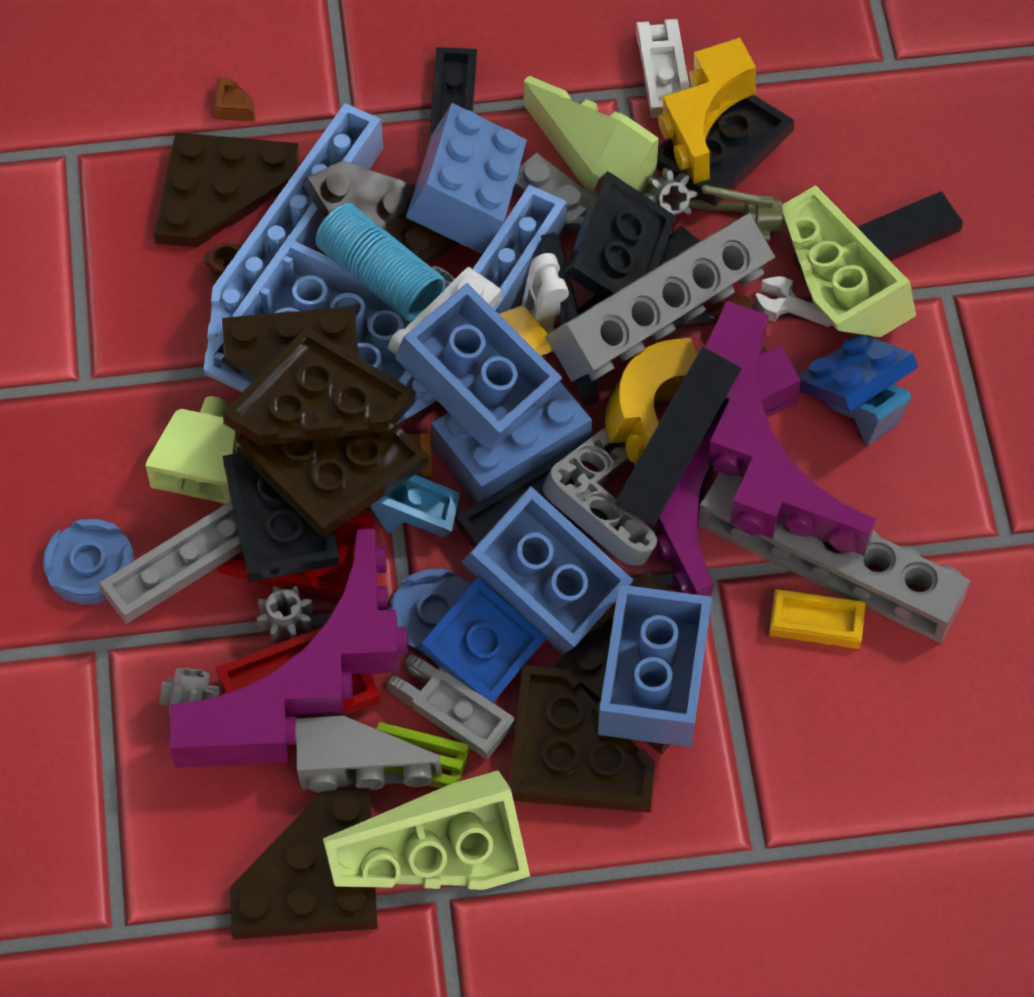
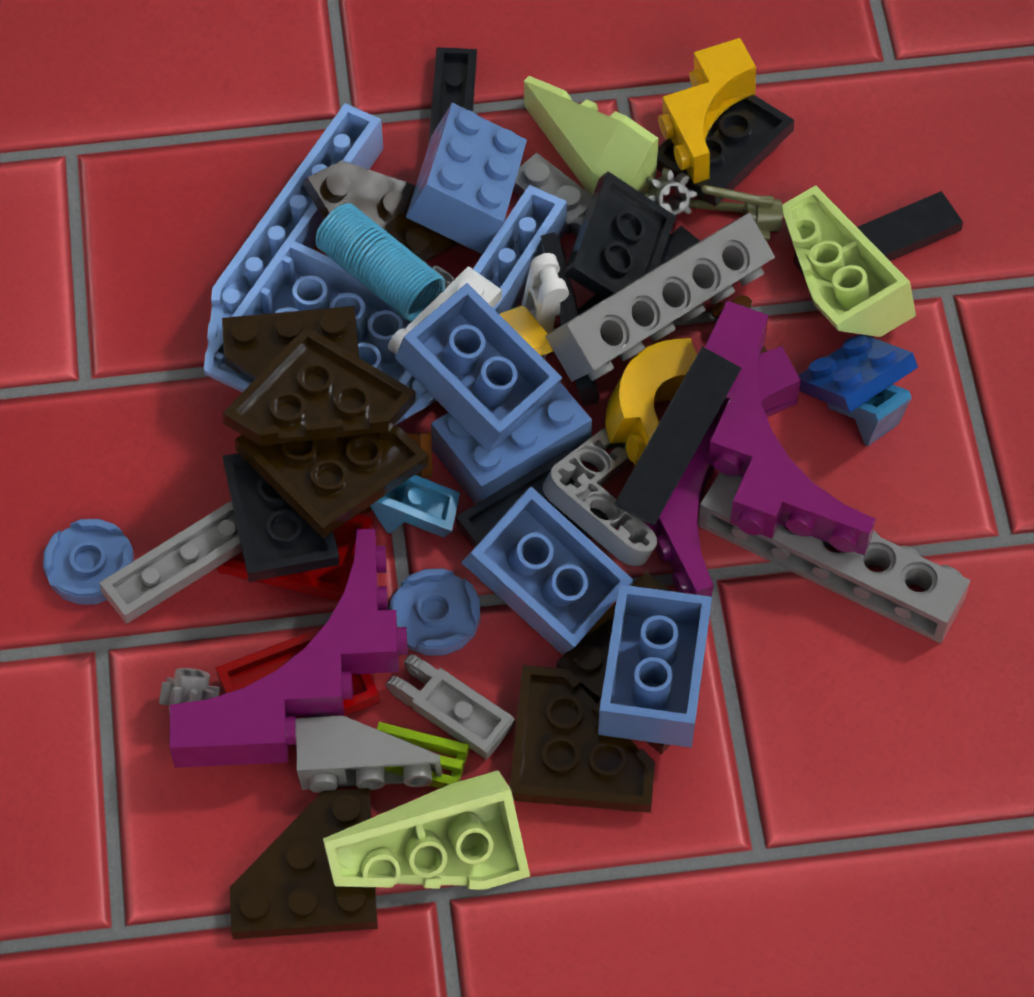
(191, 453): yellowish green torso -> none
(218, 183): dark brown plate -> none
(218, 257): reddish brown plate -> none
(232, 102): dark orange tile -> none
(280, 603): light grey gear -> none
(482, 641): blue plate -> none
(661, 61): white plate -> none
(786, 302): white bar -> none
(817, 619): yellow tile -> none

